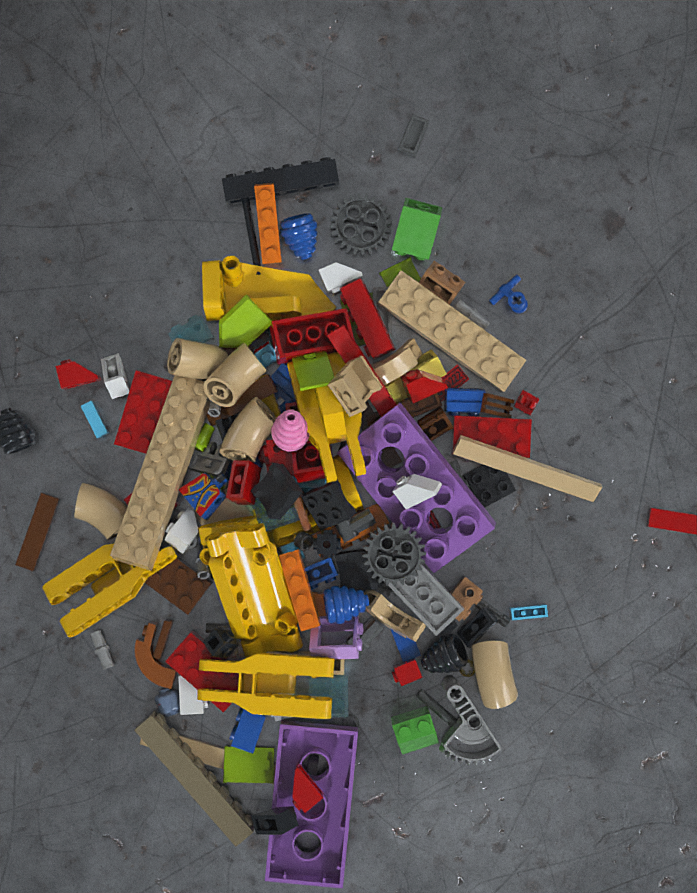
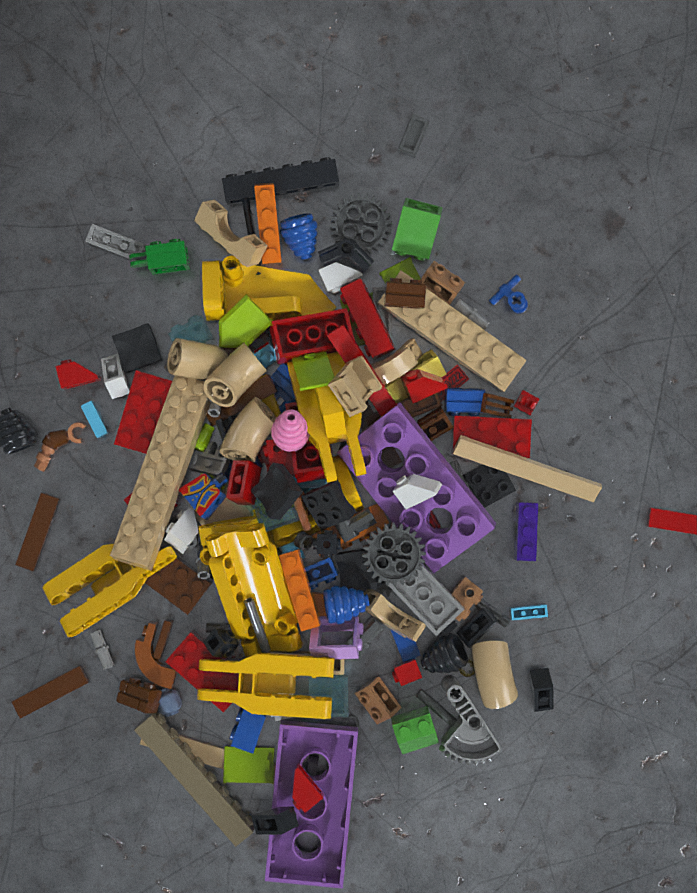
(50, 691): none -> reddish brown tile
(53, 441): none -> piece
(100, 509): tan brick -> none
(113, 242): none -> light grey plate
(137, 348): none -> black brick
(139, 695): none -> reddish brown brick
(163, 257): none -> green brick
(188, 699): white slope -> none
(213, 220): none -> tan arch
(257, 625): none -> dark grey piece
(335, 252): none -> black piece
(378, 700): none -> medium nougat brick
(405, 294): none -> reddish brown brick
(527, 525): none -> dark purple arch
(541, 689): none -> black slope

